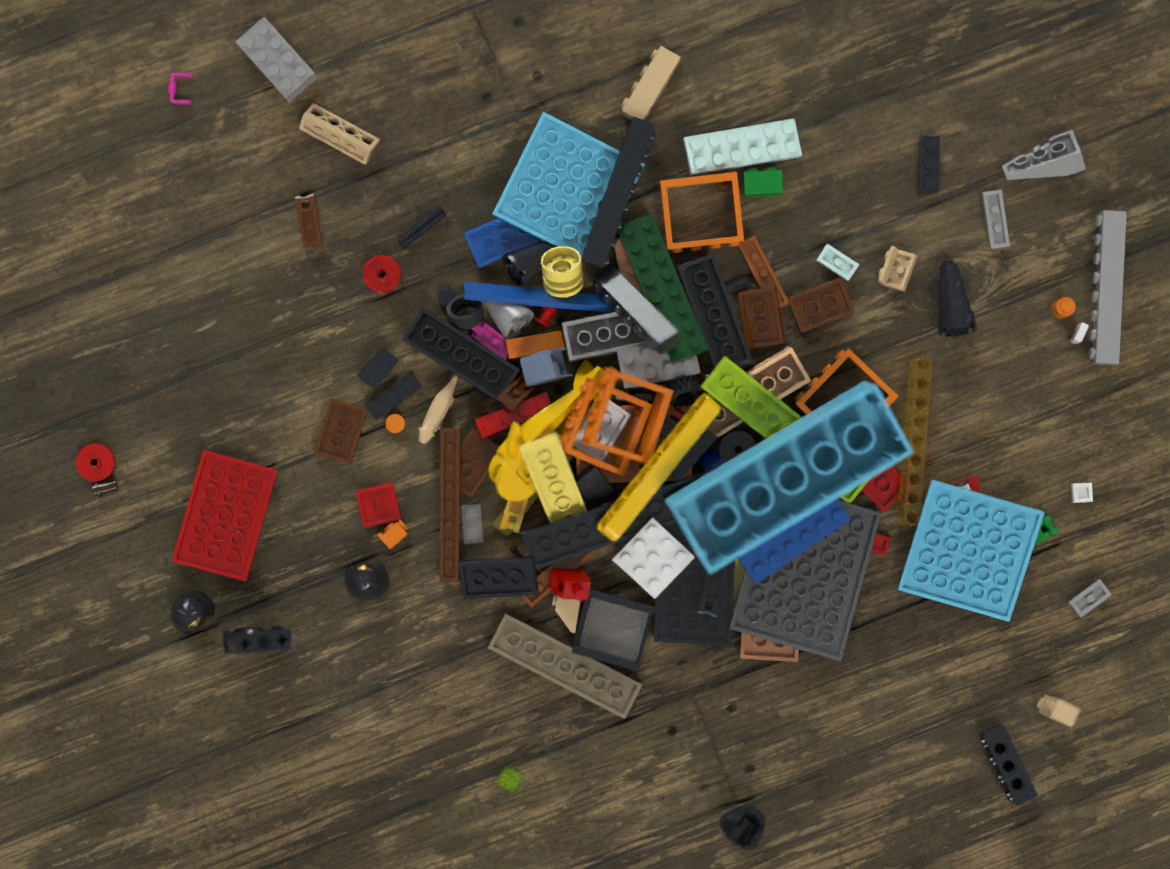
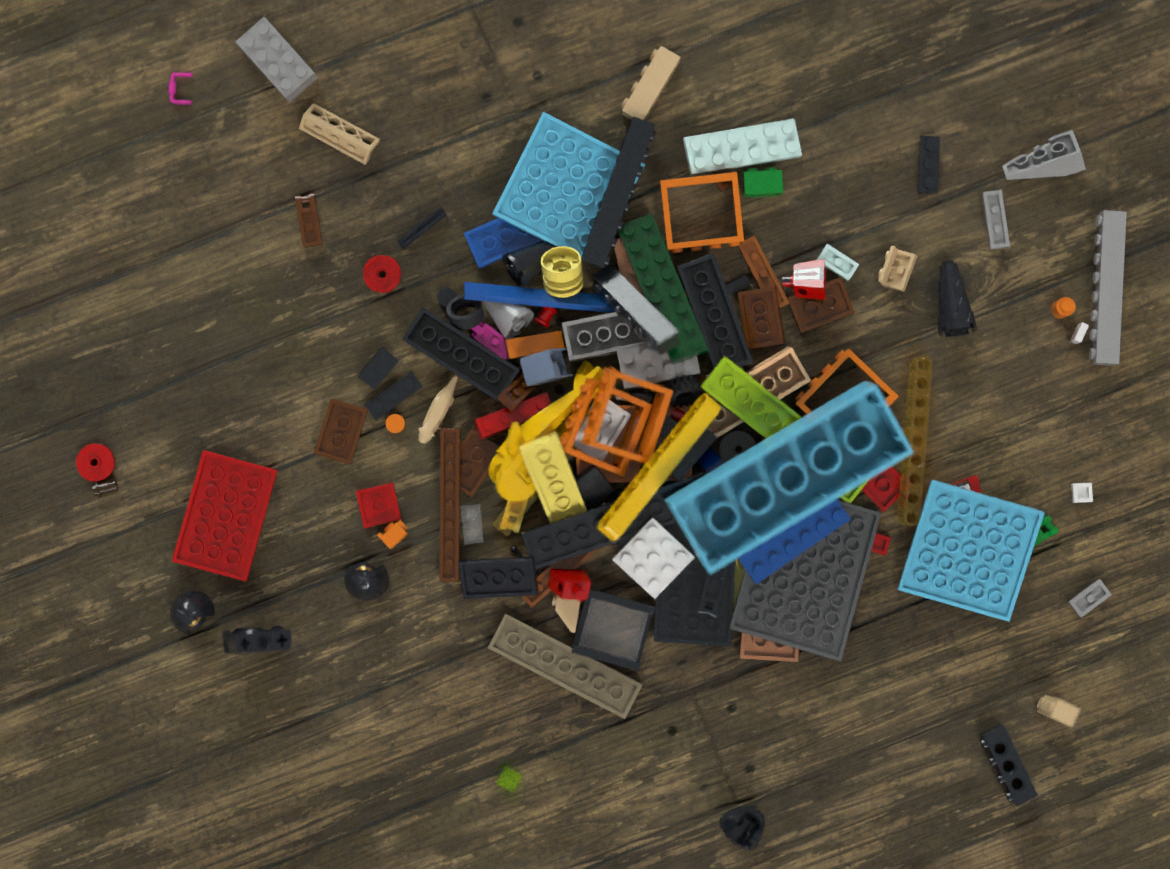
(808, 280): none -> red torso

